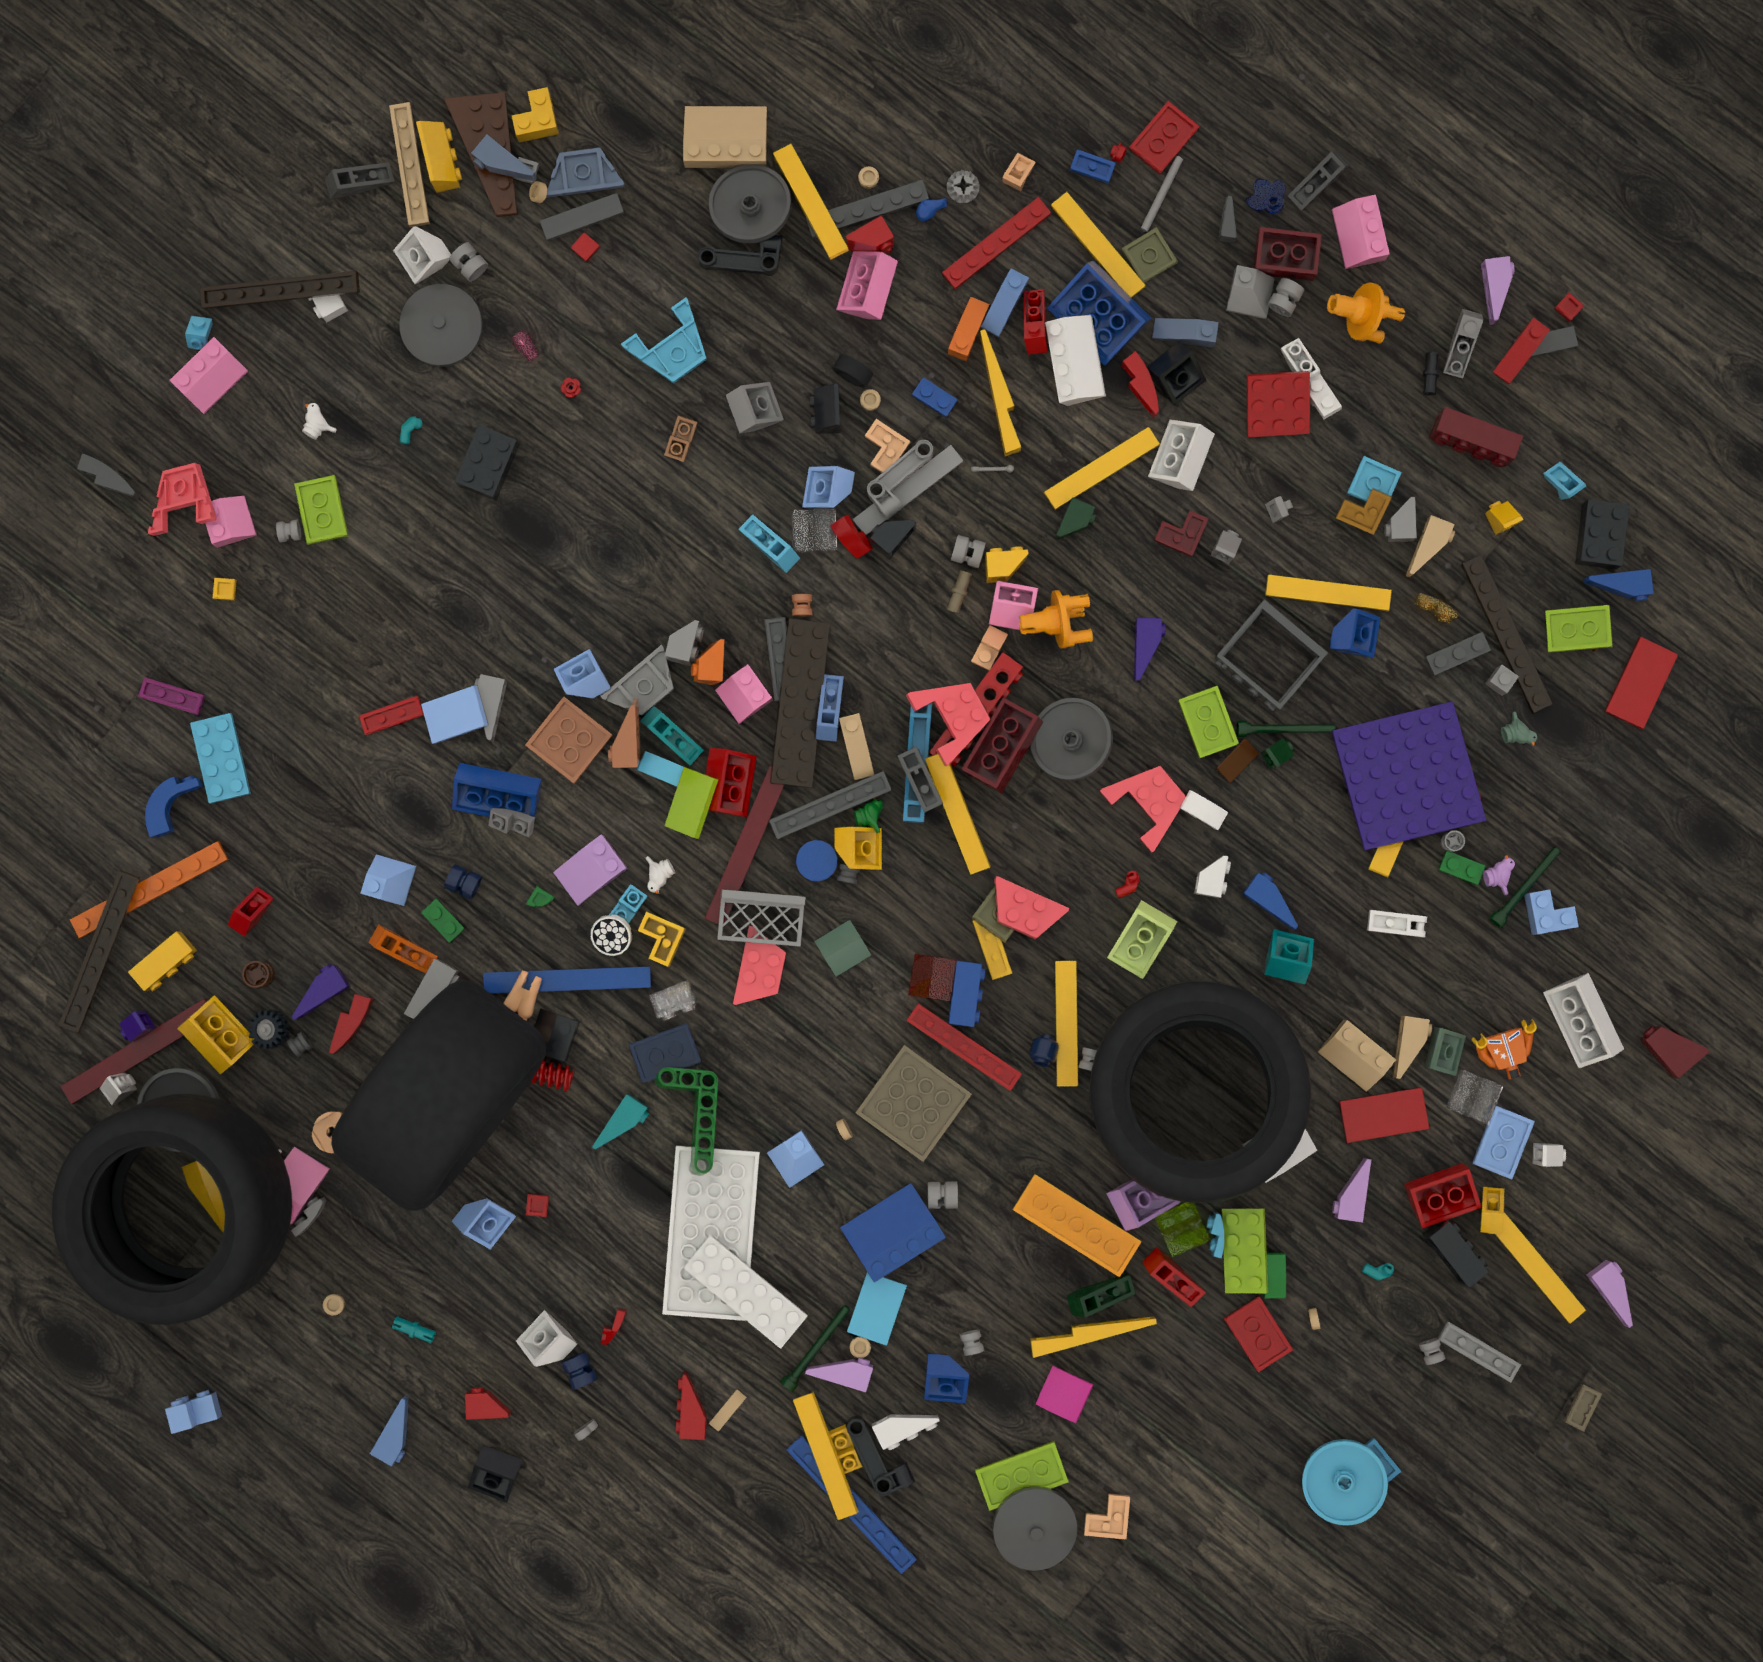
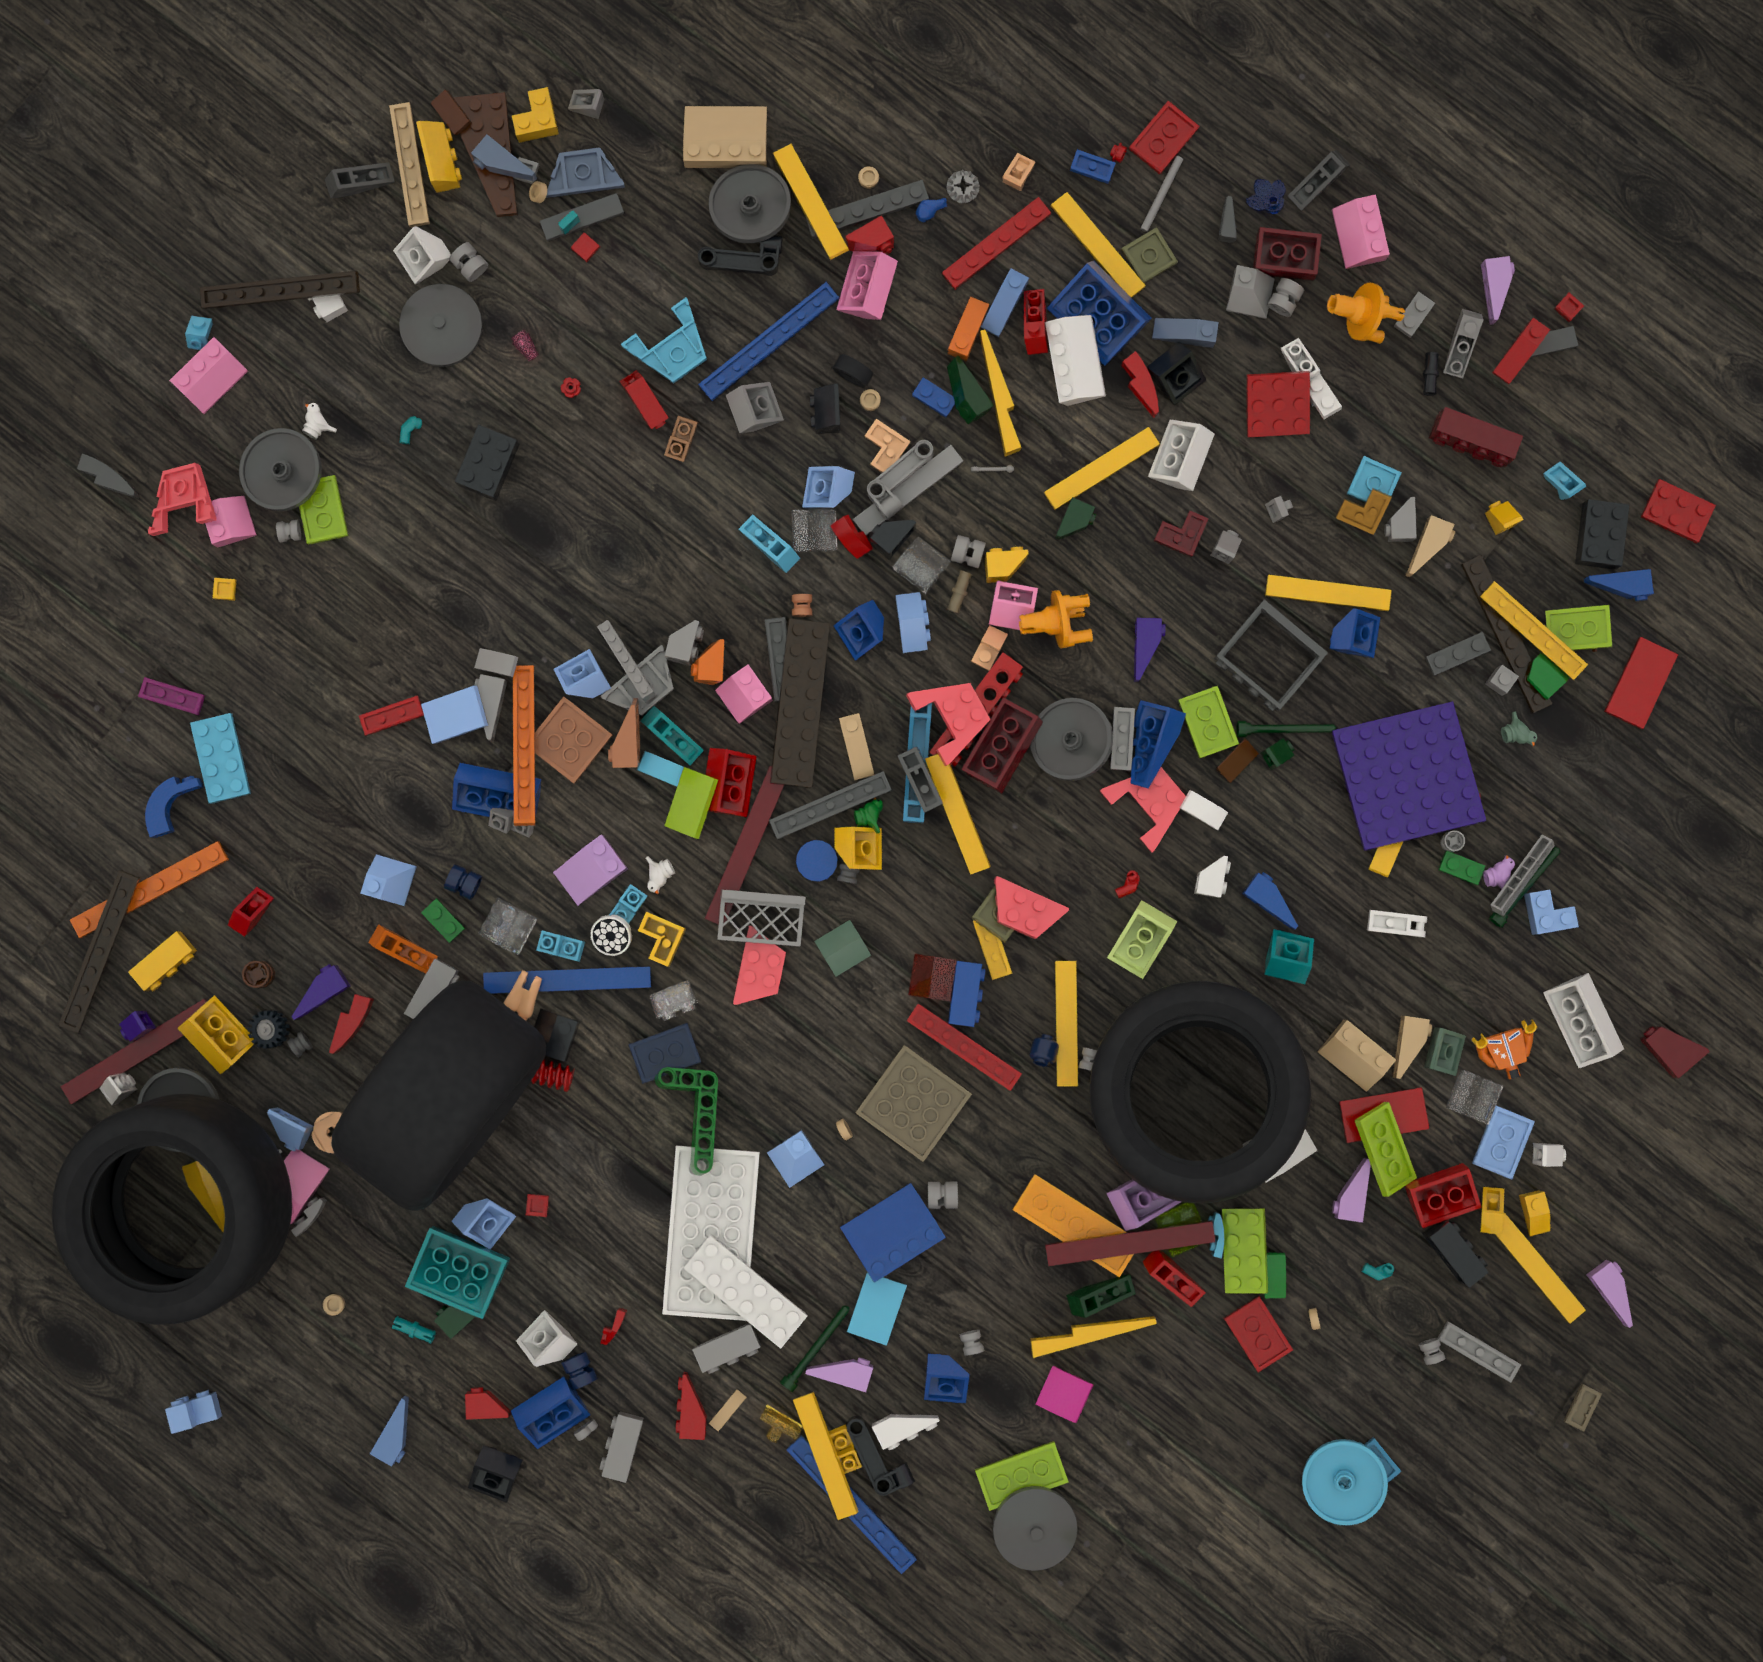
(280, 469): none -> dark grey dish
(290, 1129): none -> light blue slope
(451, 112): none -> reddish brown tile
(452, 1320): none -> dark green slope
(457, 1272): none -> teal slope
(496, 662): none -> light grey slope
(507, 926): none -> clear slope
(524, 746): none -> orange plate
(539, 898): green tile -> none
(550, 1413): none -> blue slope
(560, 946): none -> medium azure slope
(568, 222): none -> teal tile
(587, 102): none -> light grey slope
(621, 1446): none -> light grey brick
(625, 1117): teal slope -> none
(626, 660): none -> light grey piece
(644, 400): none -> red slope
(727, 1348): none -> light grey brick
(768, 341): none -> blue tile
(779, 1424): none -> clear yellow tile
(829, 708): medium blue slope -> none
(860, 1347): tan tile -> none
(861, 629): none -> blue slope
(913, 622): none -> light blue brick
(921, 564): none -> clear slope
(967, 393): none -> dark green slope
(1114, 1523): light nougat plate -> none
(1122, 738): none -> light grey plate
(1130, 1243): none -> dark red tile
(1155, 735): none -> blue wedge
(1385, 1149): none -> lime plate
(1414, 314): none -> light grey plate
(1441, 609): clear yellow slope -> none
(1522, 875): none -> light grey piece
(1534, 630): none -> yellow tile
(1536, 1212): none -> yellow slope
(1546, 676): none -> green slope
(1678, 511): none -> red plate

